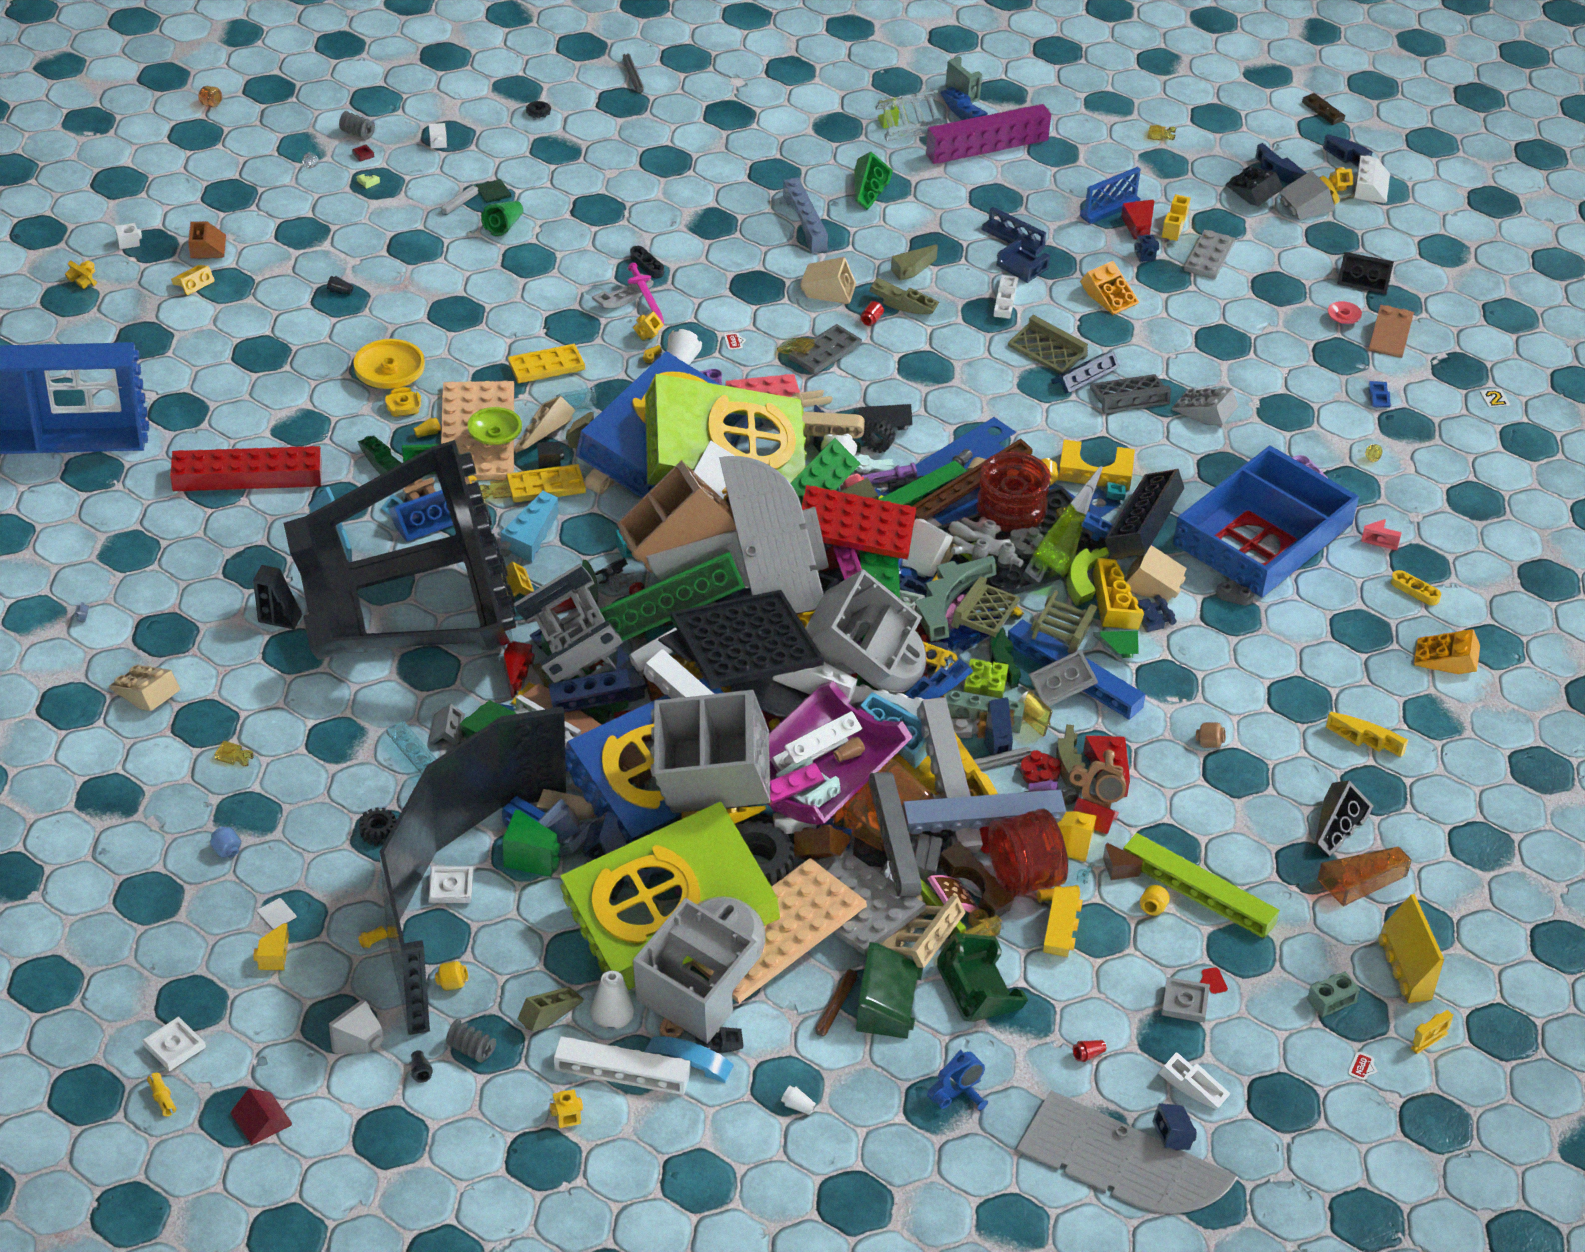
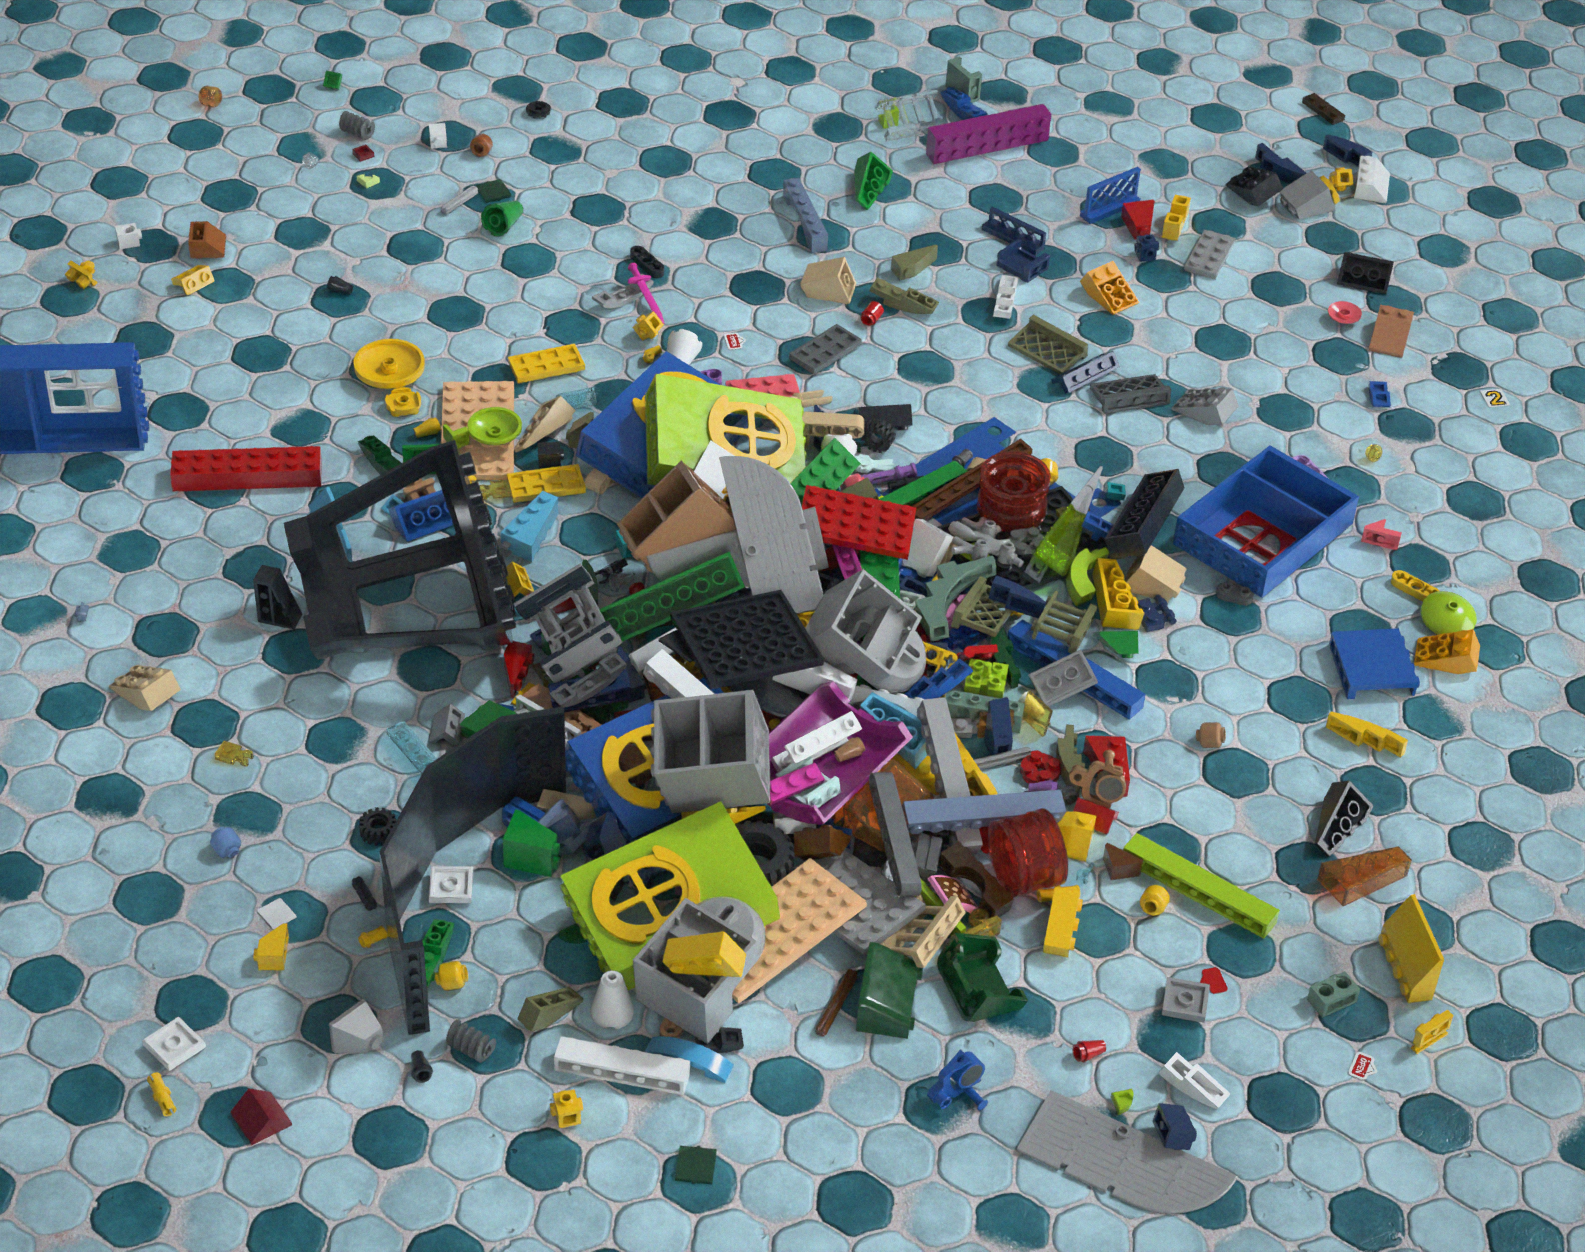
(332, 80): none -> green plate
(364, 893): none -> black axle
(435, 946): none -> green slope
(460, 435): none -> lime panel
(481, 145): none -> dark orange head
(572, 935): none -> dark green tile
(583, 723): none -> medium nougat beam
(591, 684): none -> dark grey slope
(632, 71): dark grey axle -> none
(696, 1165): none -> clear green piece
(705, 955): none -> yellow wedge
(797, 1100): white cone -> none
(798, 344): clear yellow slope -> none
(979, 652): none -> red plate
(1016, 597): none -> dark blue slope
(1076, 470): yellow arch -> none
(1122, 1100): none -> lime tile
(1159, 132): clear yellow plate -> none
(1372, 661): none -> blue panel
(1447, 613): none -> lime dish

